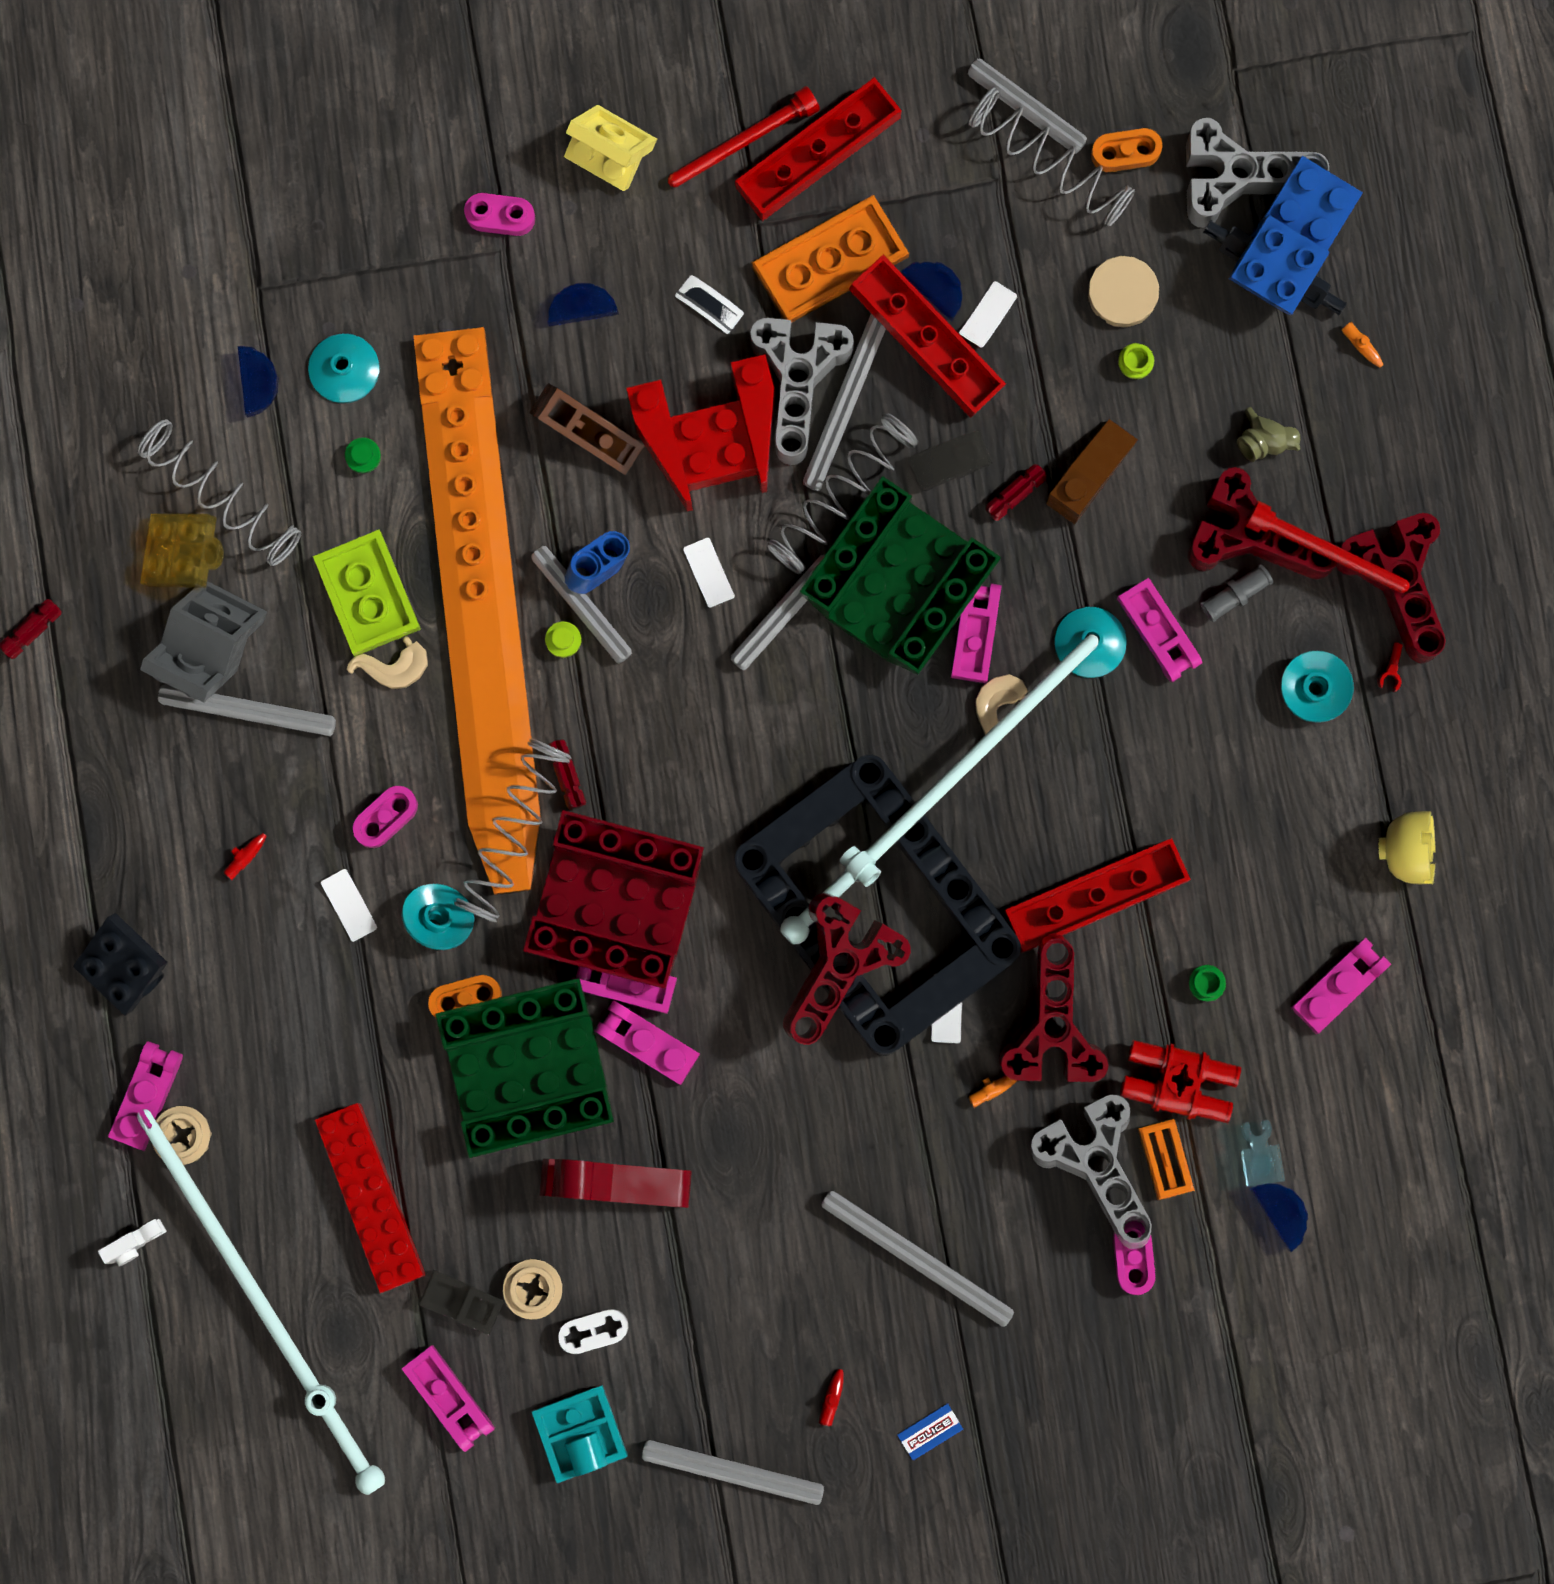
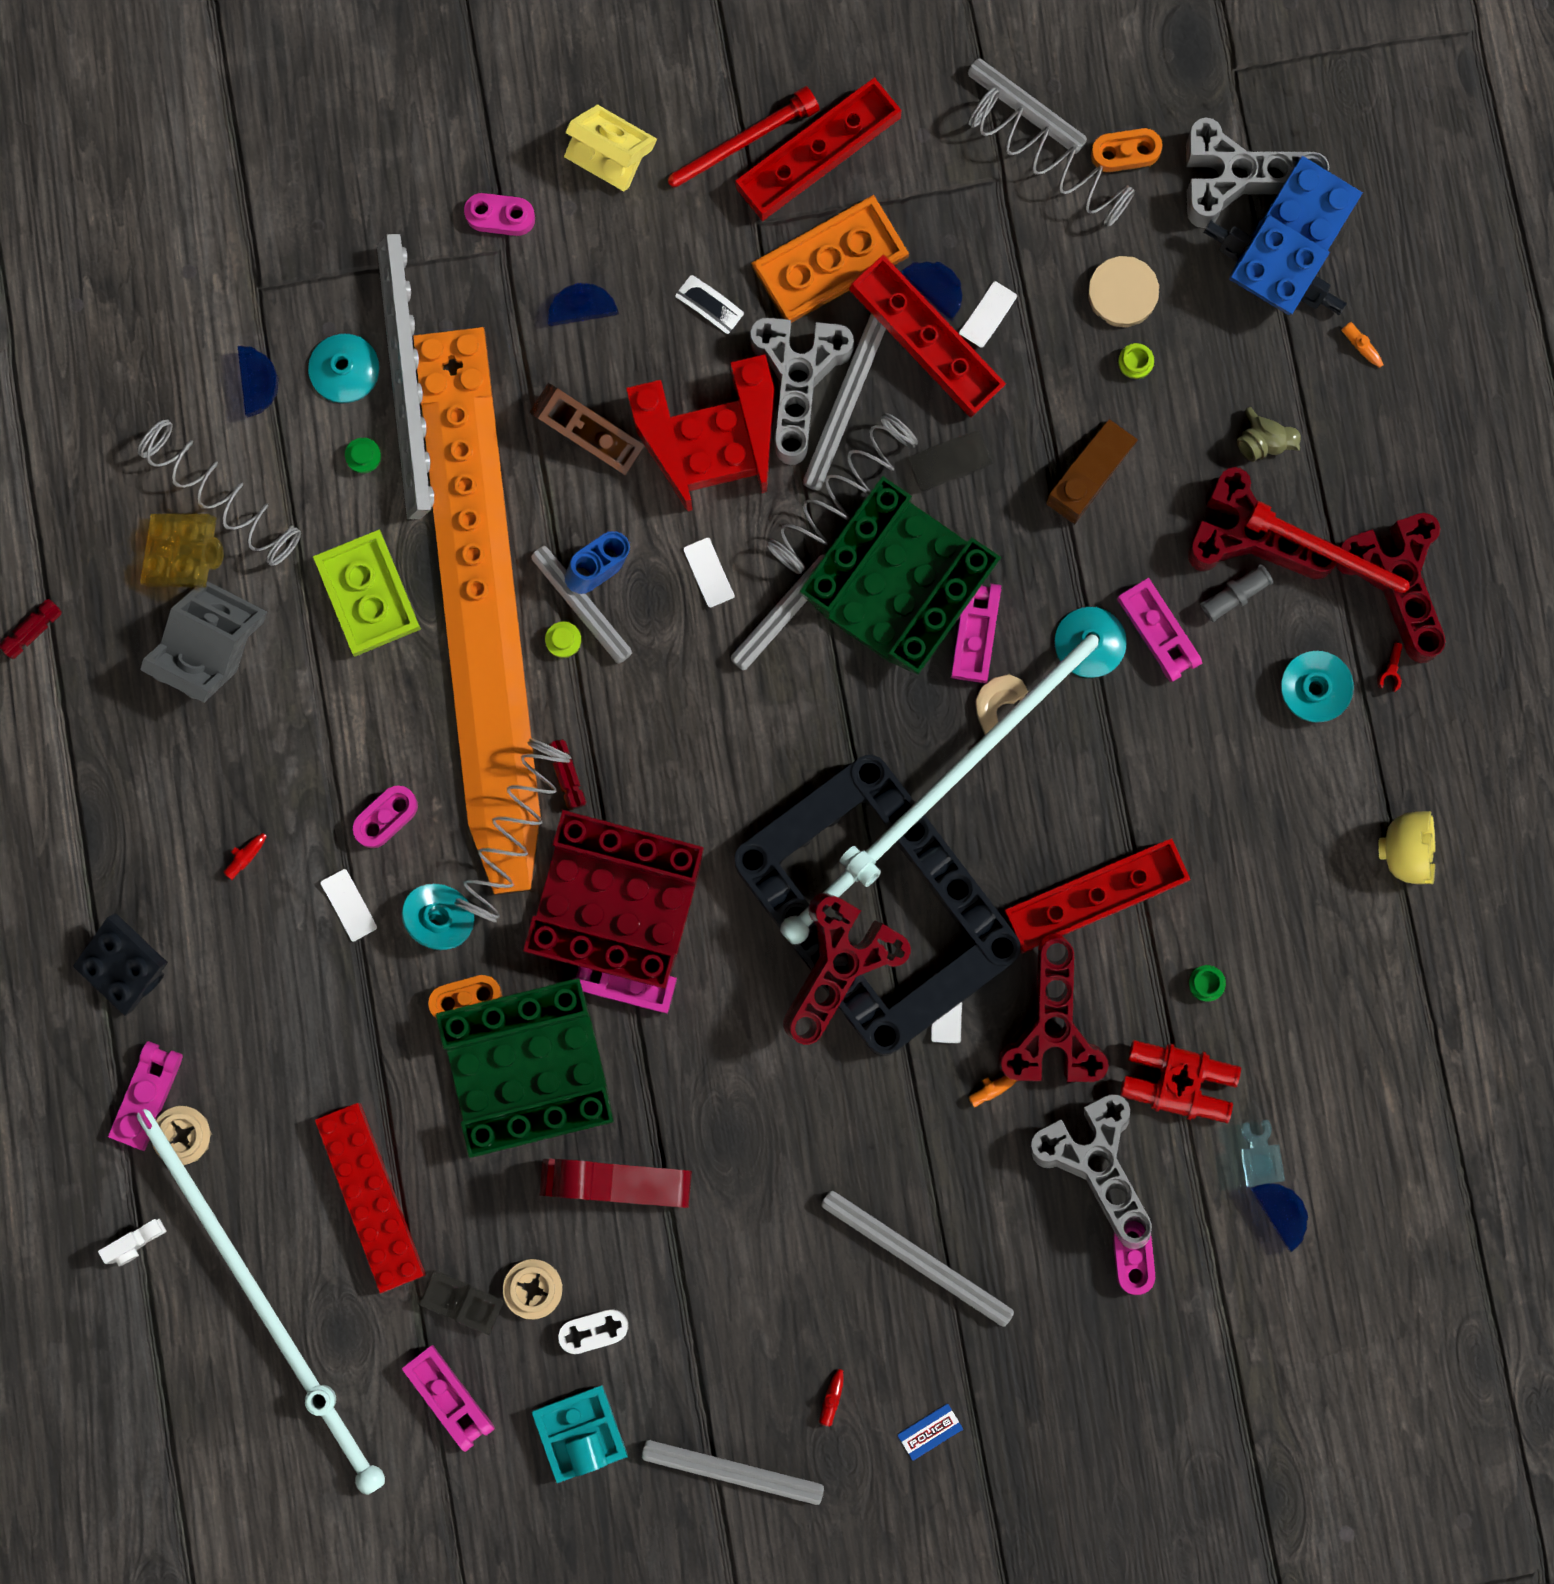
(251, 711): light grey axle -> none
(398, 675): tan piece -> none
(403, 367): none -> light grey plate
(648, 1043): dark pink plate -> none
(1016, 492): dark red axle -> none
(1152, 1164): orange tile -> none
(1339, 987): dark pink plate -> none

